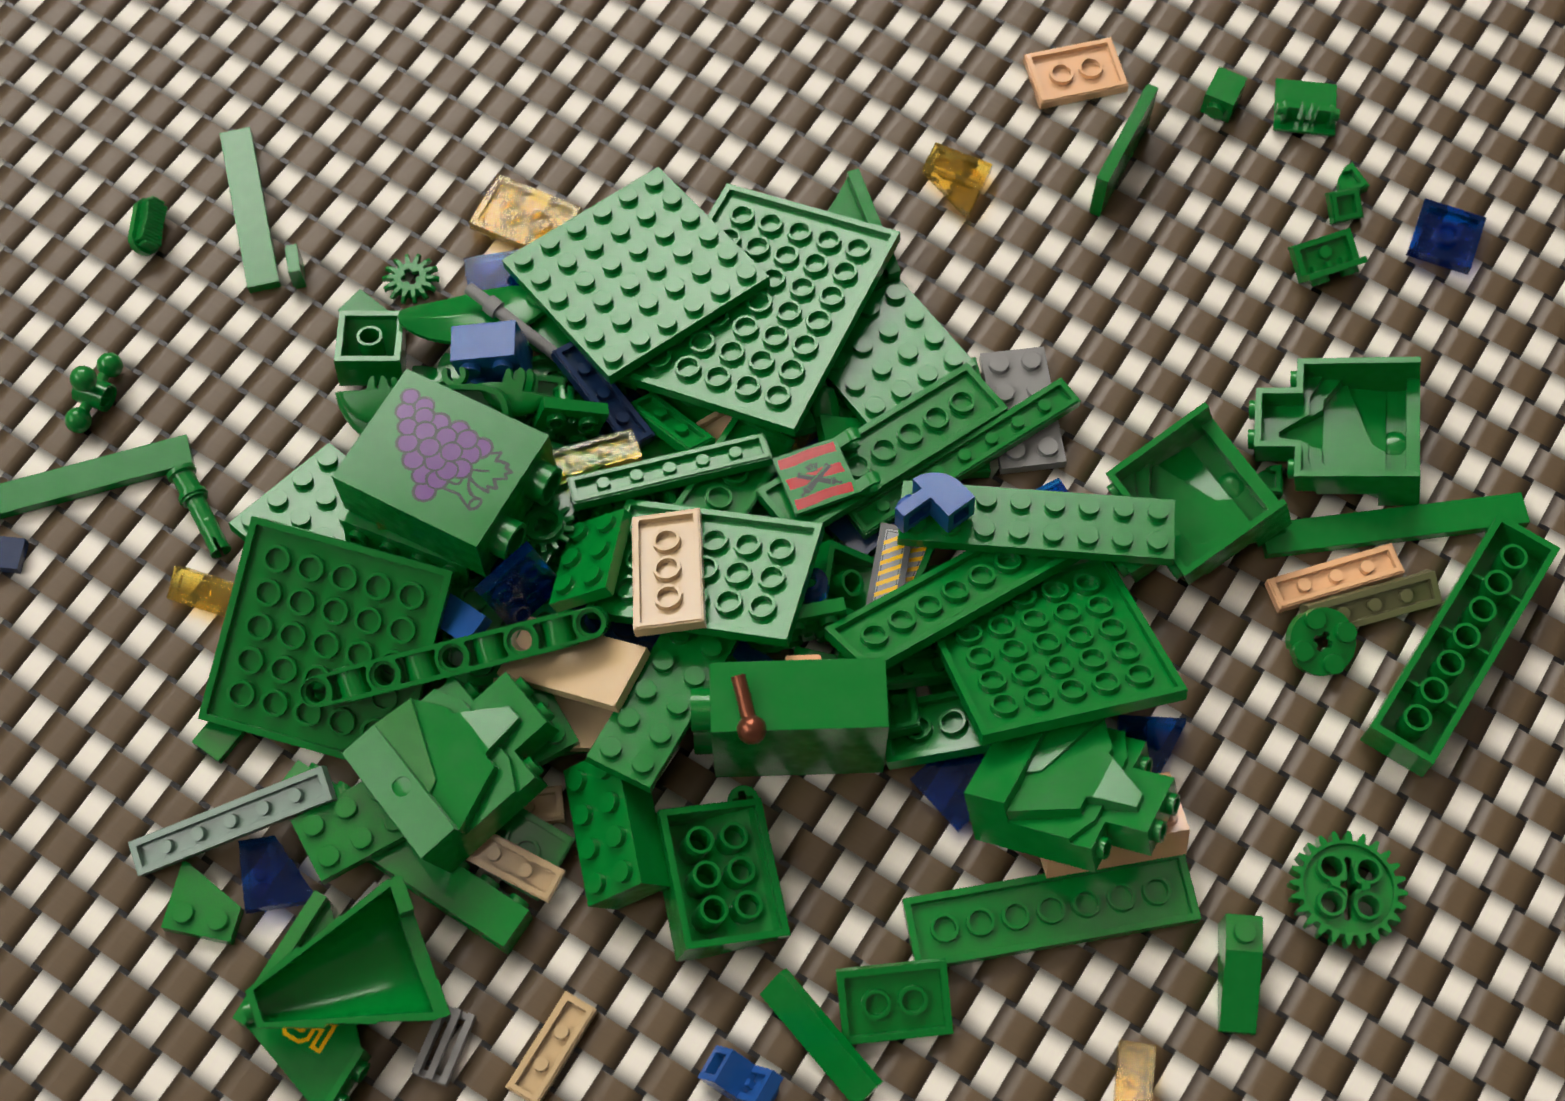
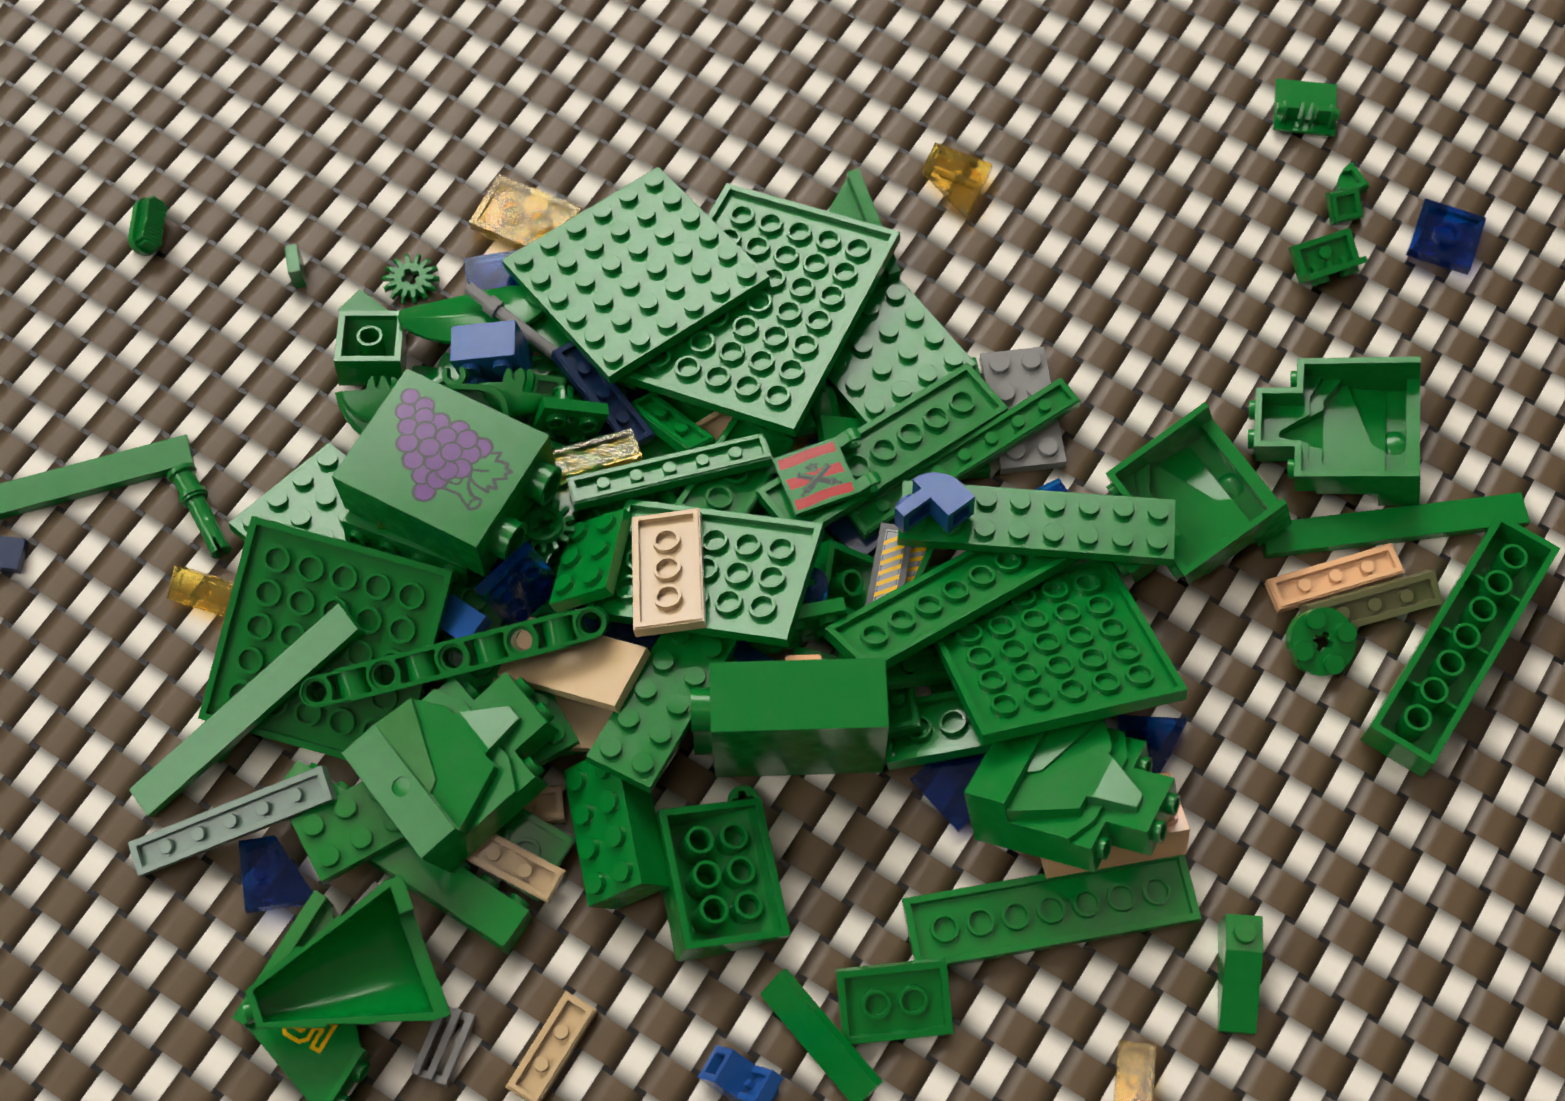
(92, 391): green piece -> none
(201, 909): green wing -> none
(245, 710): none -> tile
(250, 210): tile -> none
(751, 727): copper bar -> none
(1075, 73): light nougat tile -> none
(1123, 150): green tile -> none
(1223, 94): green brick -> none
(1273, 479): green tile -> none
(1379, 893): green gear -> none

